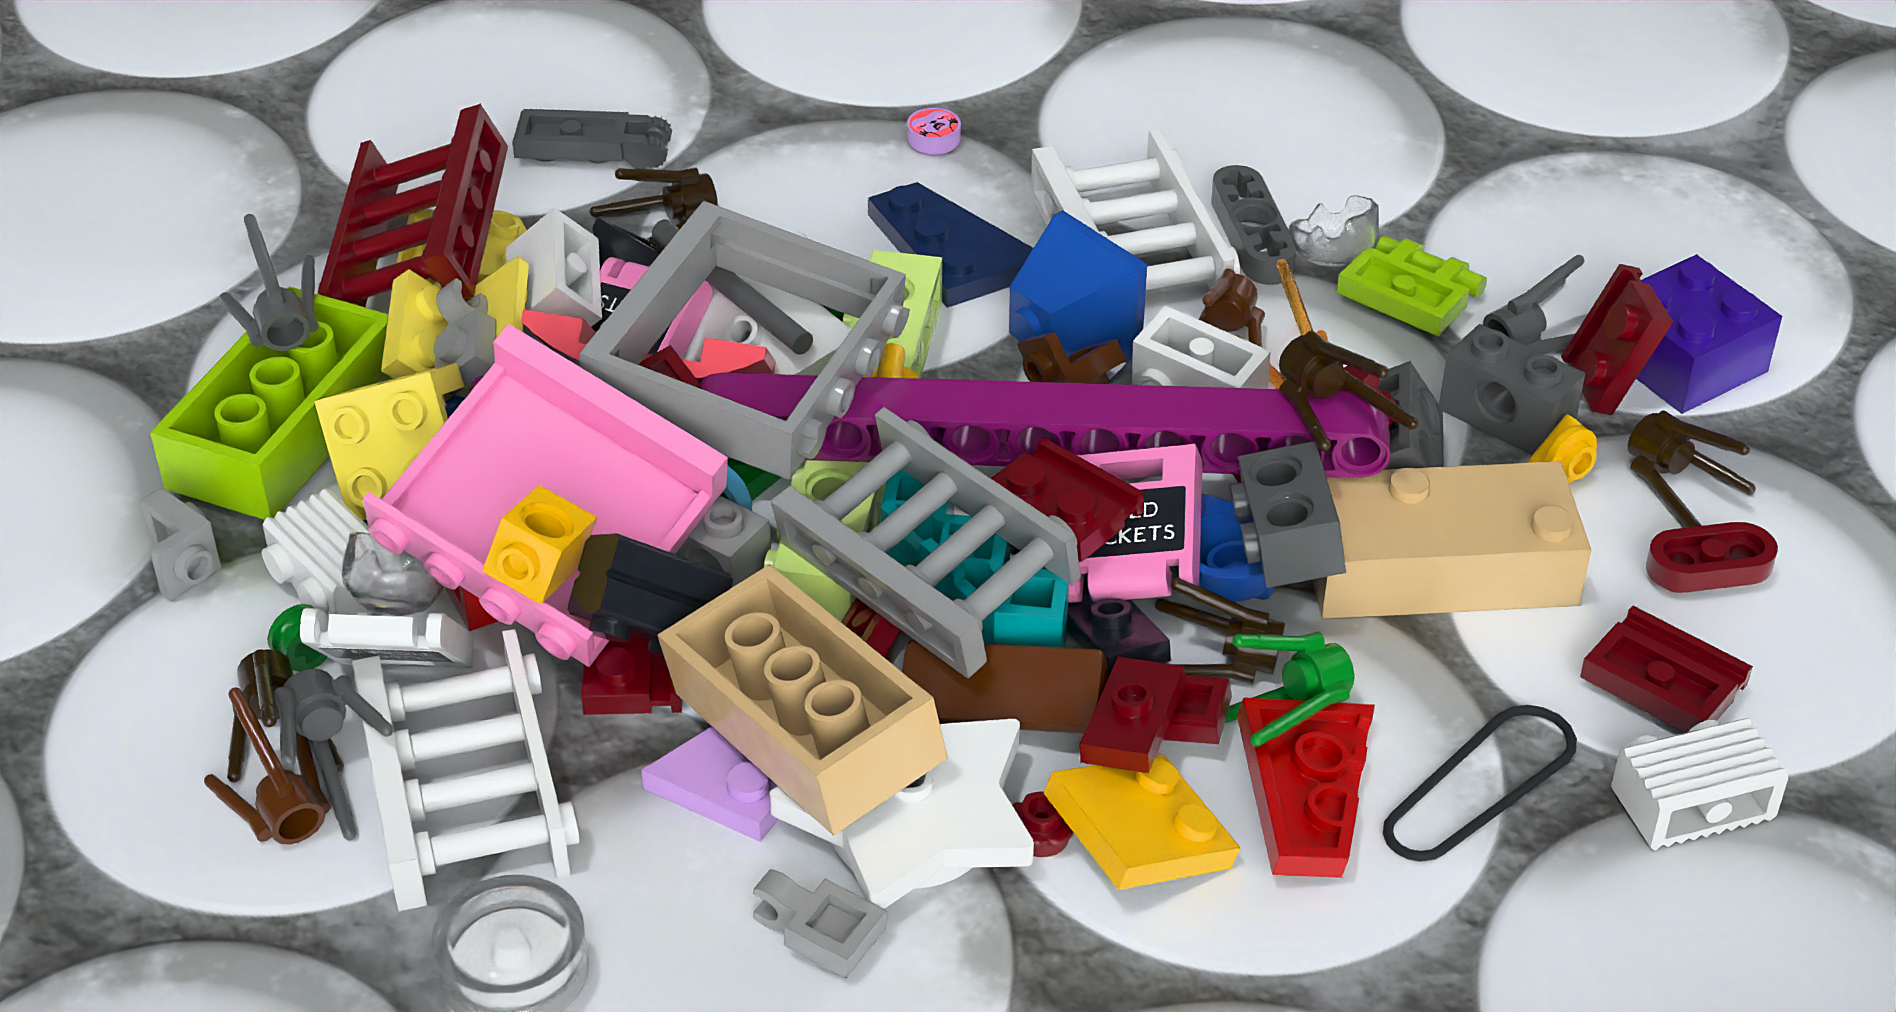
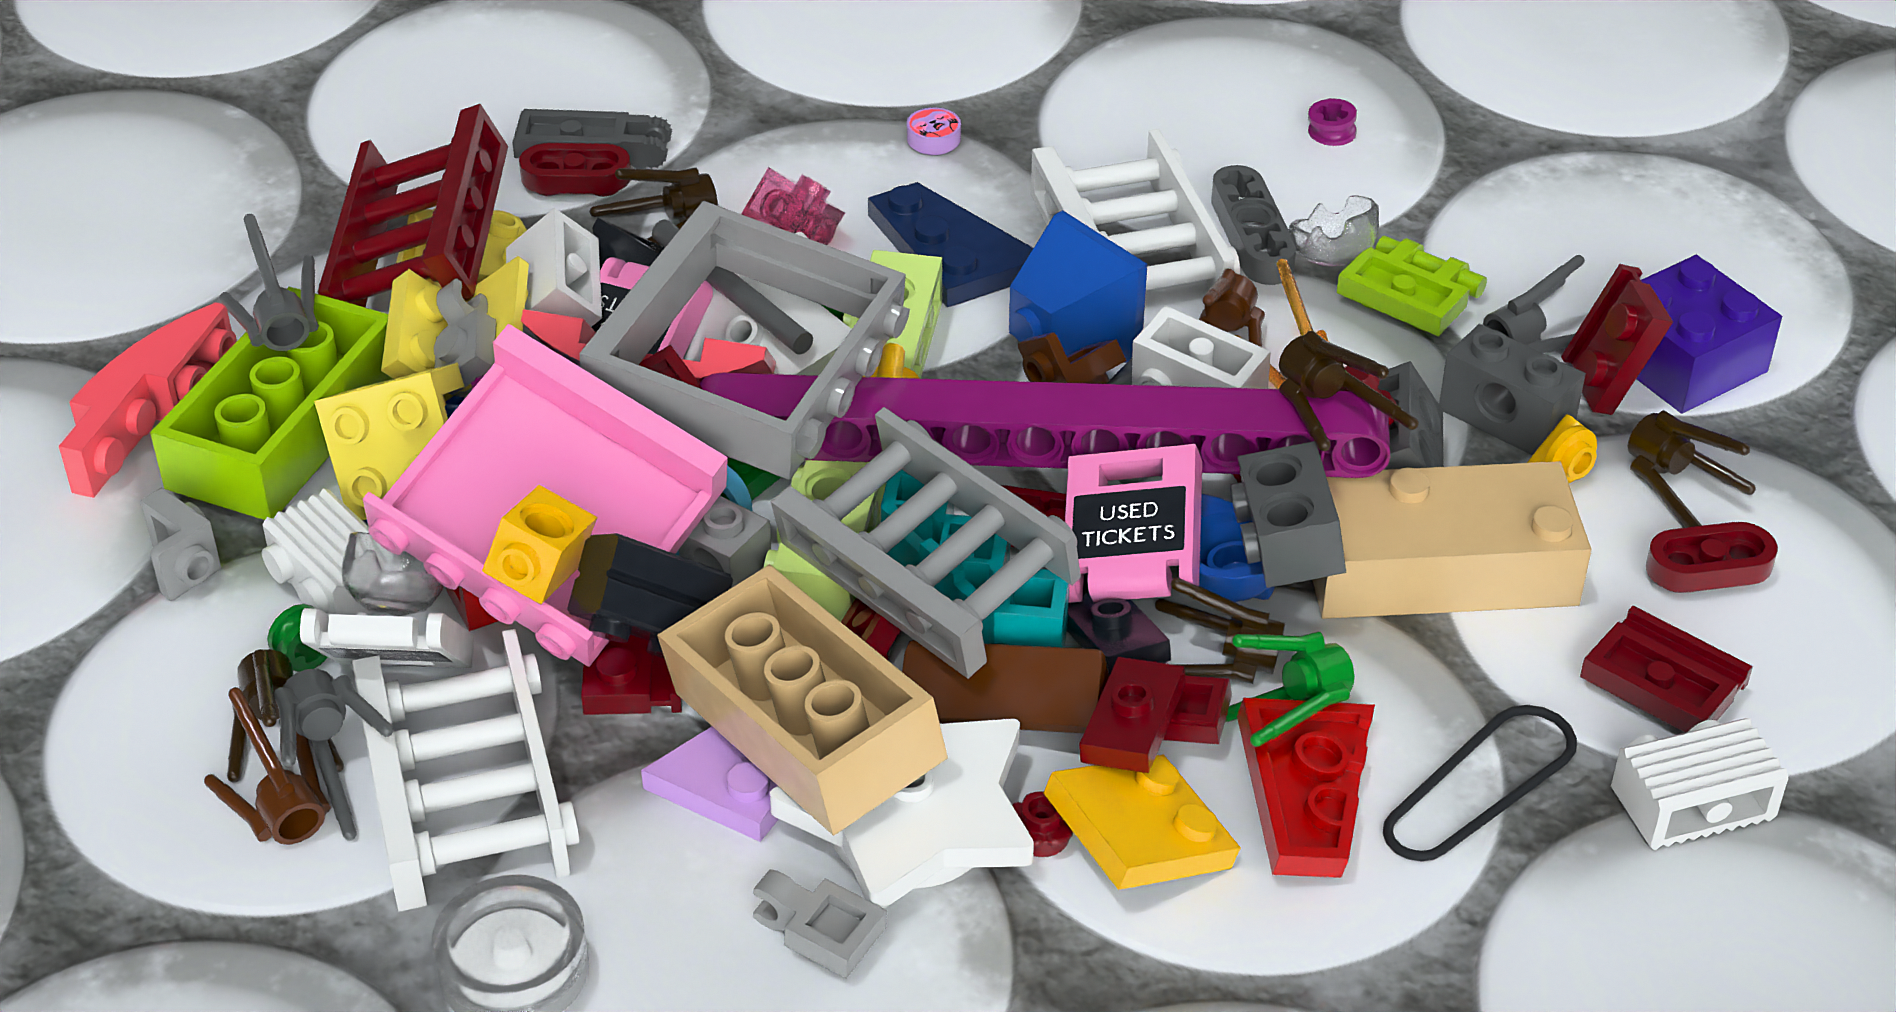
(136, 391): none -> coral slope
(573, 168): none -> dark red plate
(794, 206): none -> clear pink brick
(1074, 491): dark red plate -> none
(1332, 122): none -> magenta bush

